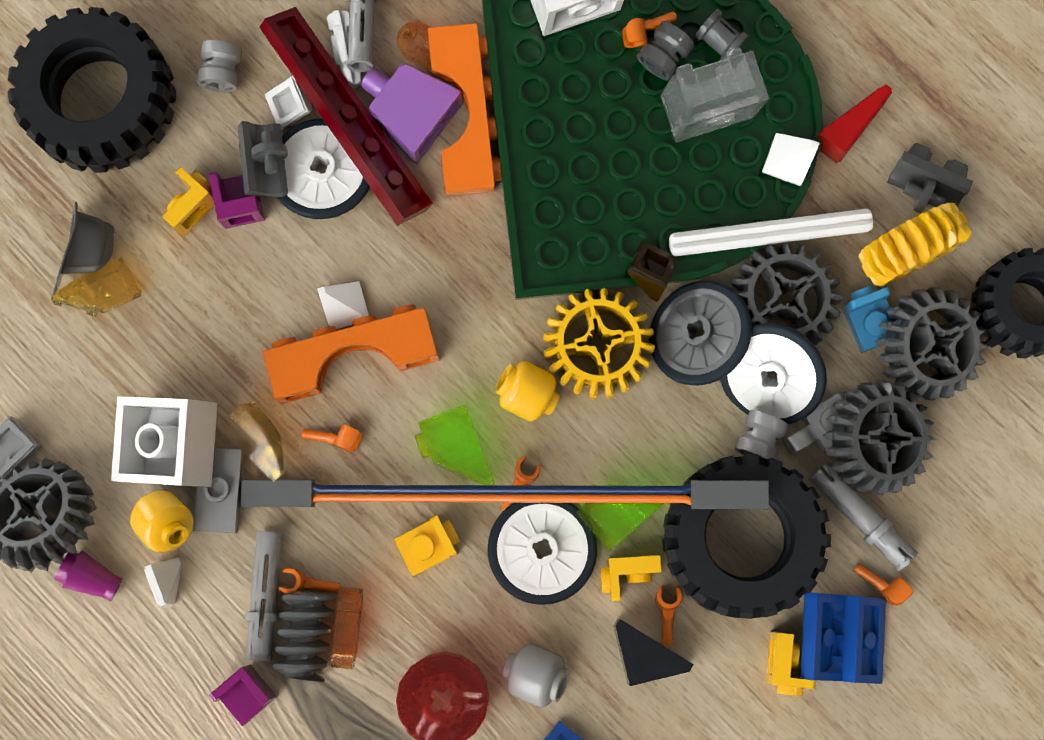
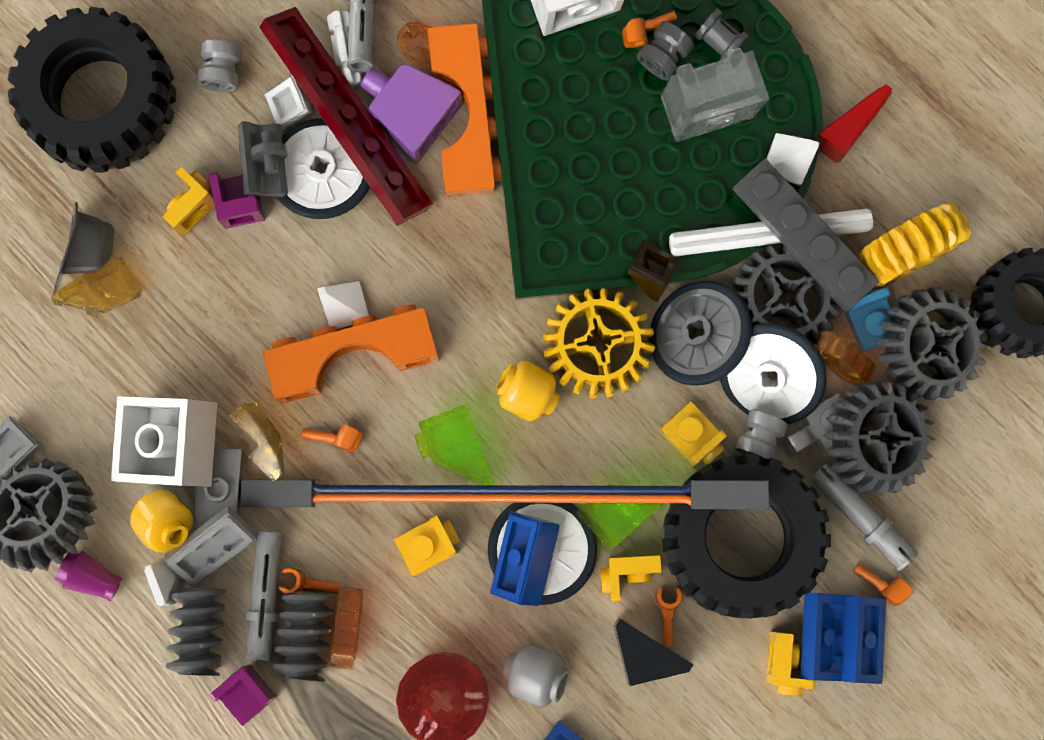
(195, 631): none -> dark grey piece
(210, 546): none -> light grey plate
(521, 479): orange hand -> none
(524, 559): none -> blue slope
(694, 435): none -> yellow bracket
(805, 235): none -> dark grey plate
(845, 358): none -> clear orange beam
(928, 181): dark grey hips -> none

